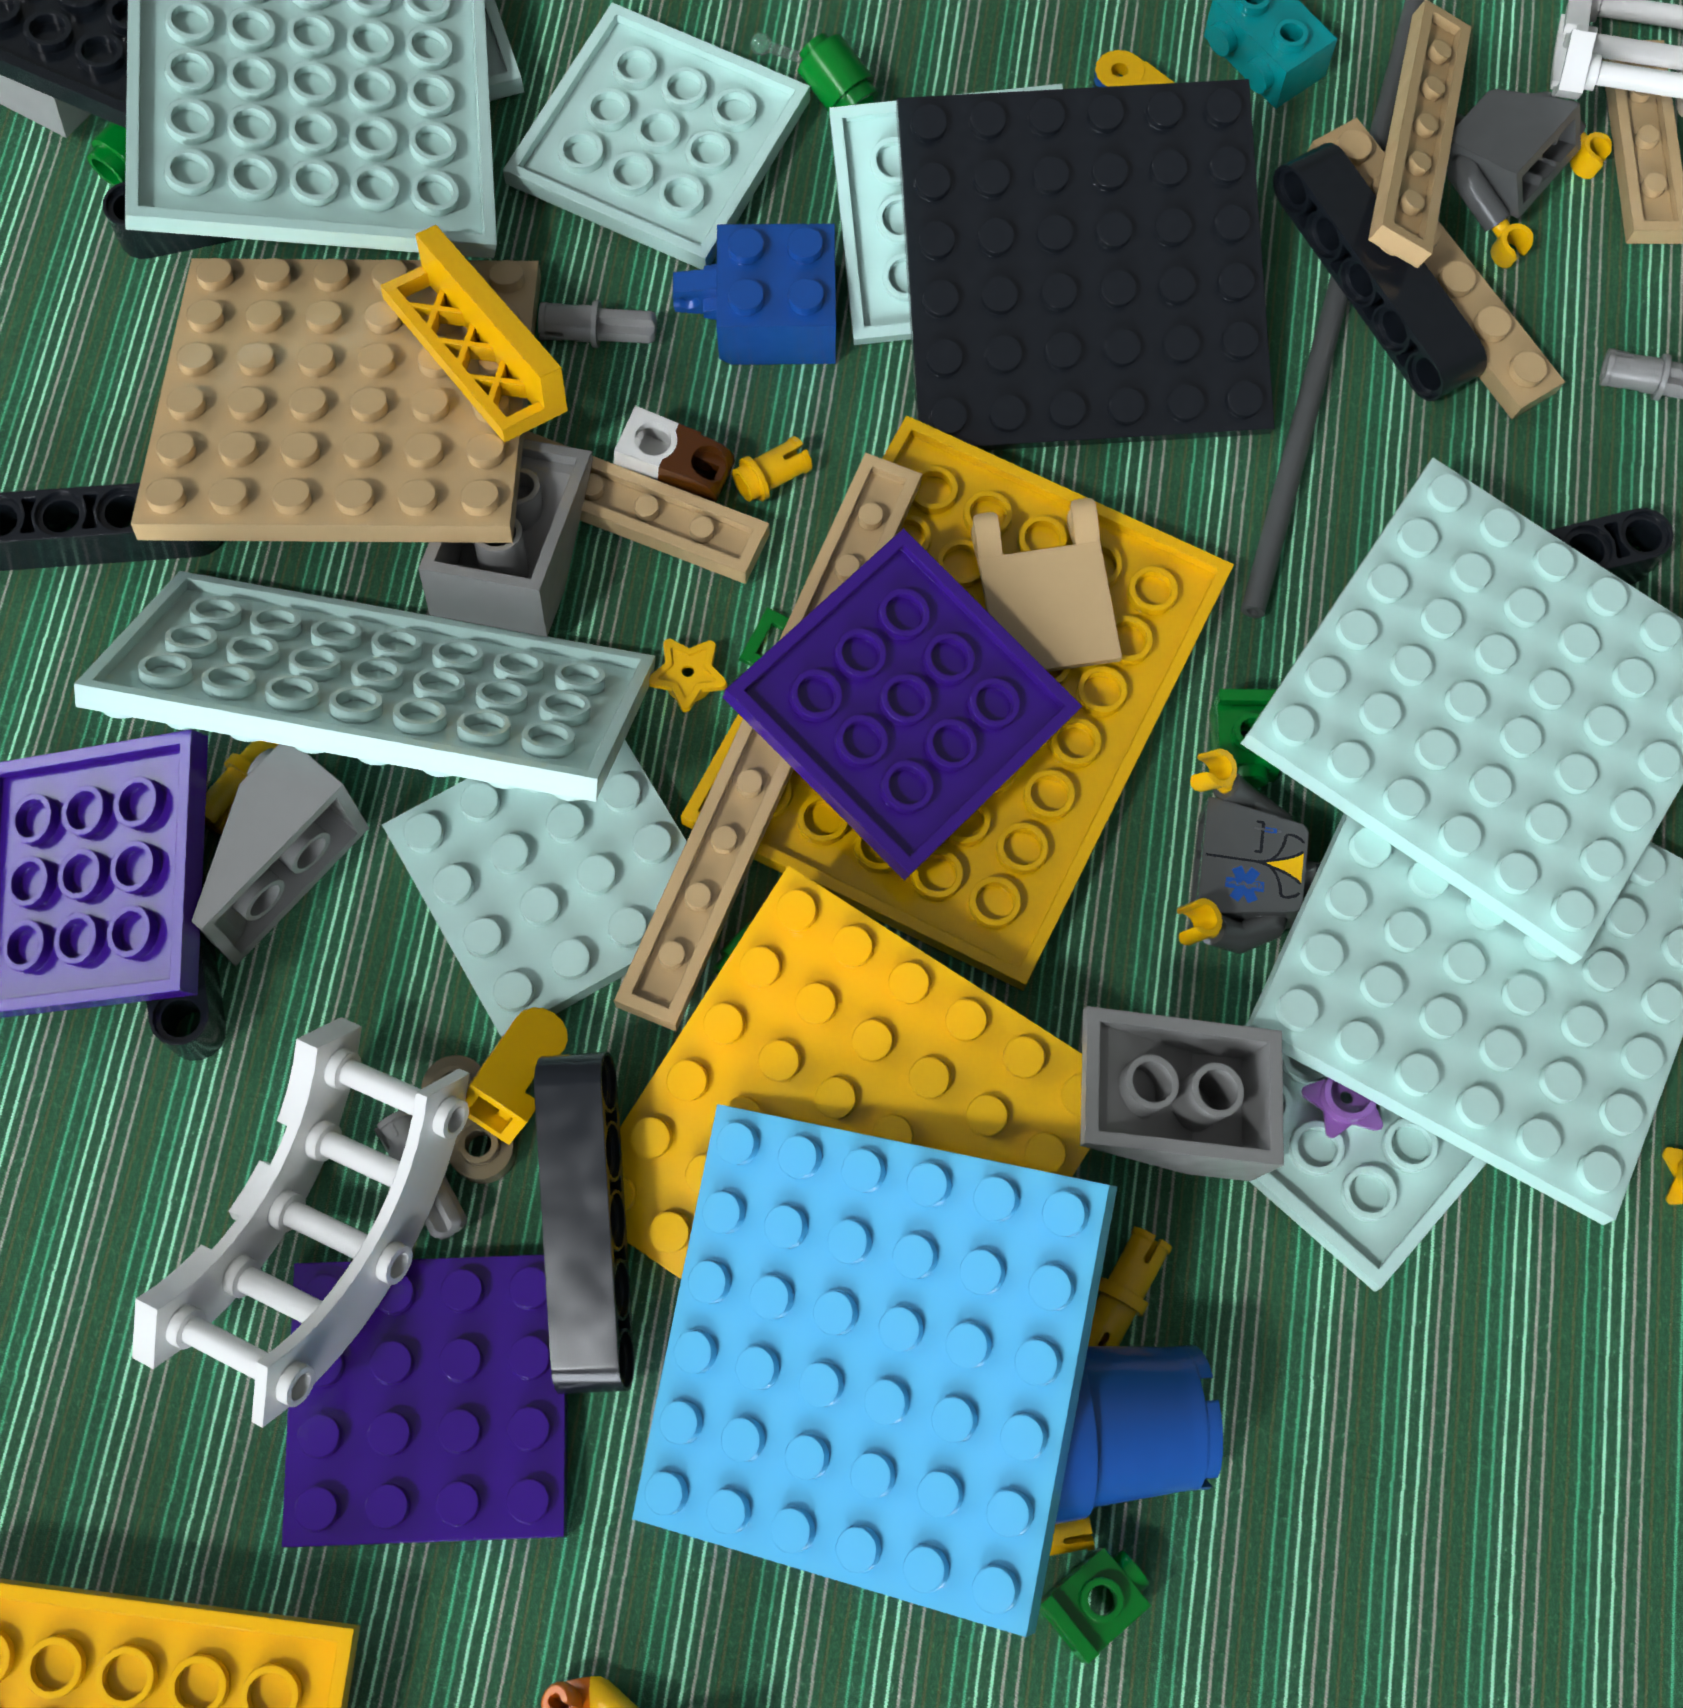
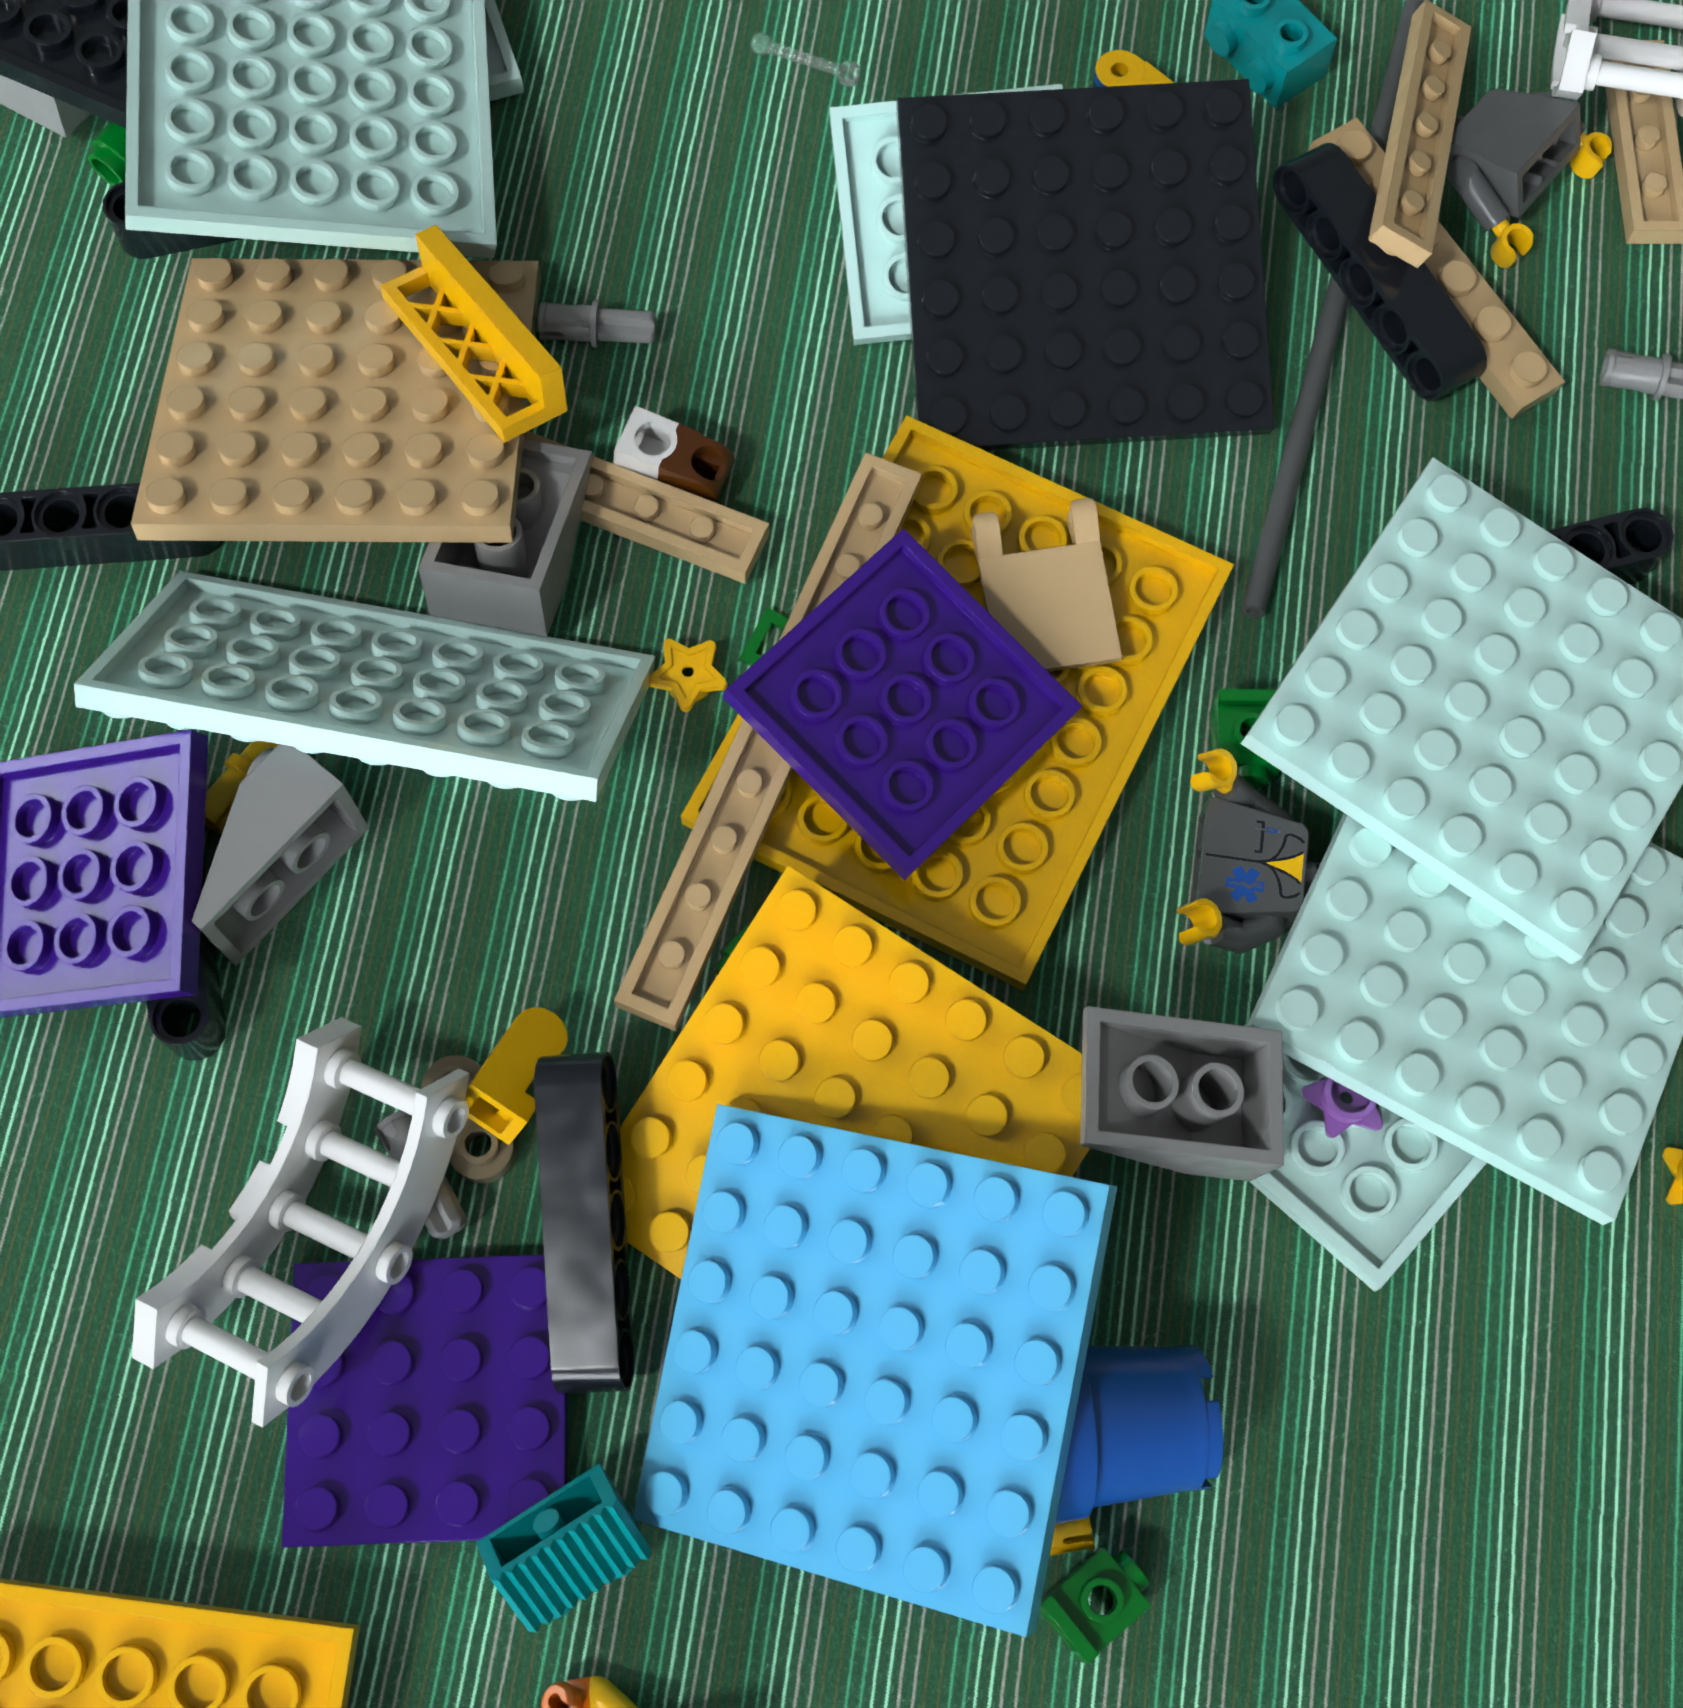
(540, 888): light aqua plate -> none
(564, 1549): none -> teal brick
(657, 135): light aqua plate -> none
(767, 293): blue hinge -> none
(773, 468): yellow pin -> none
(836, 72): green brick -> none
(1126, 1287): yellow pin -> none

